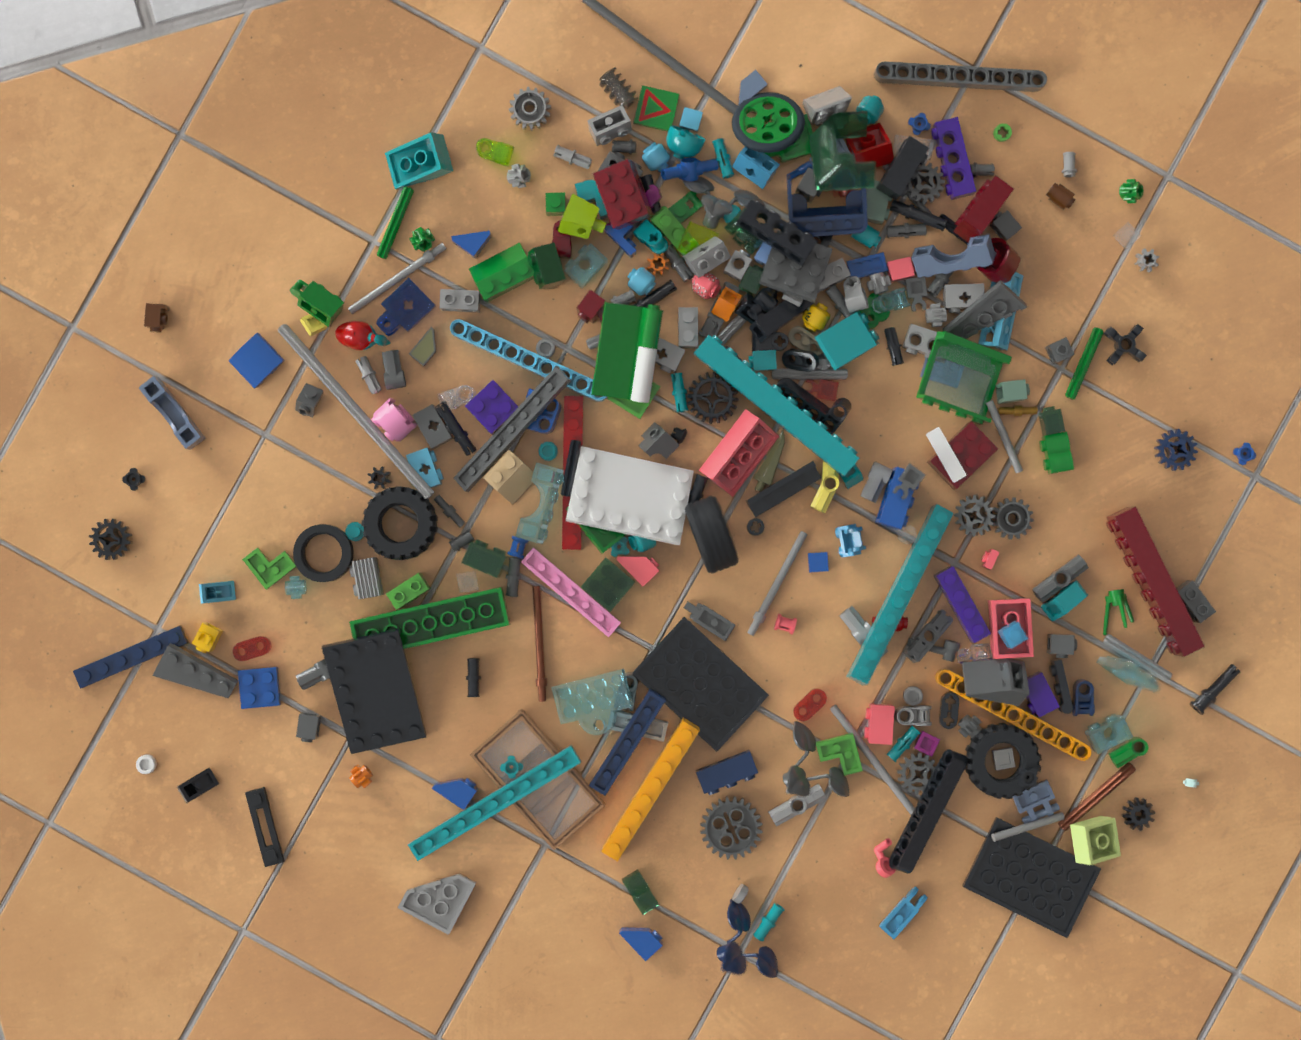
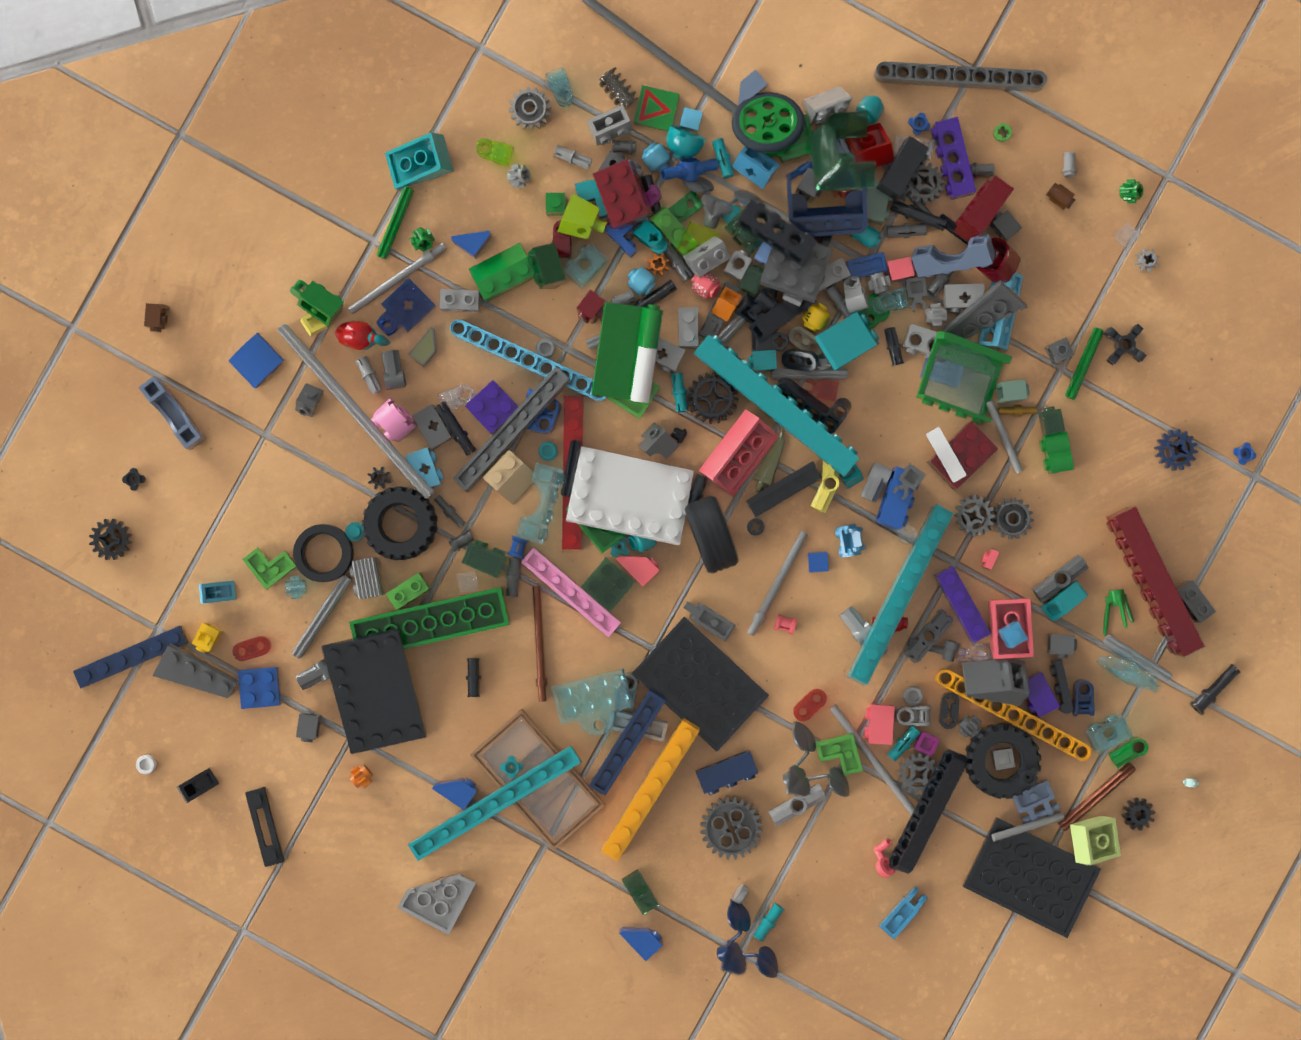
(321, 616): none -> light grey axle
(560, 84): none -> clear light blue piece

